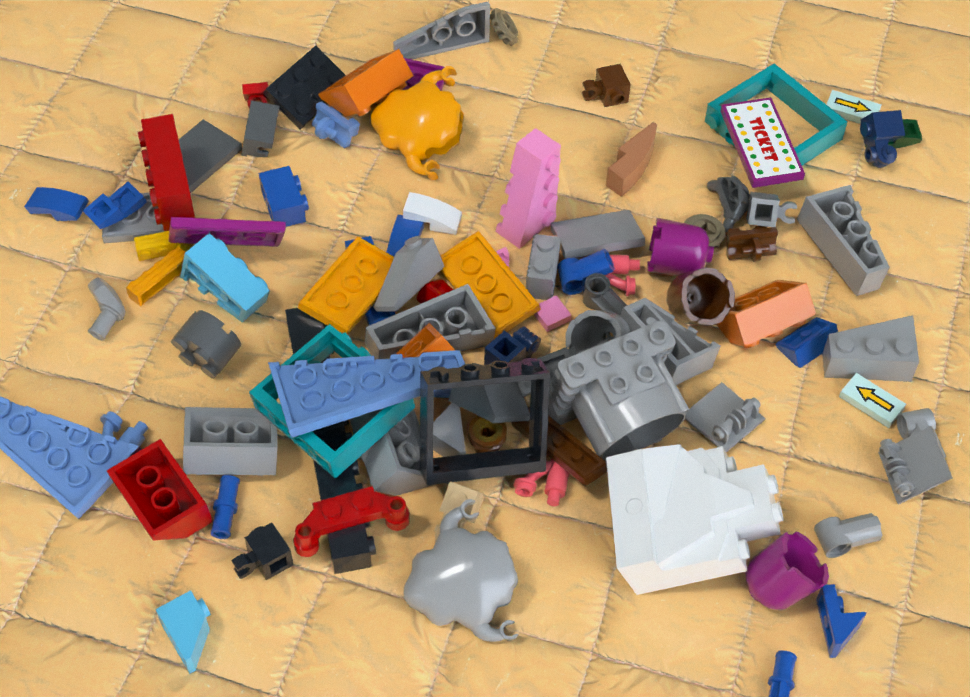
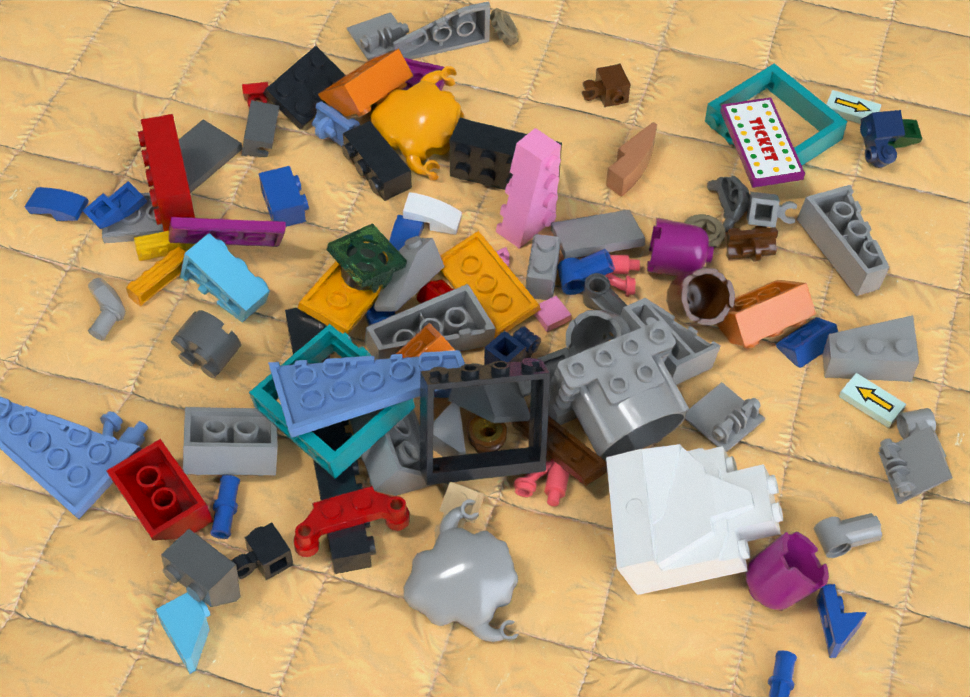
(201, 570): none -> dark grey slope
(363, 263): none -> clear green piece
(376, 161): none -> black brick
(377, 34): none -> light grey hinge
(483, 153): none -> black brick

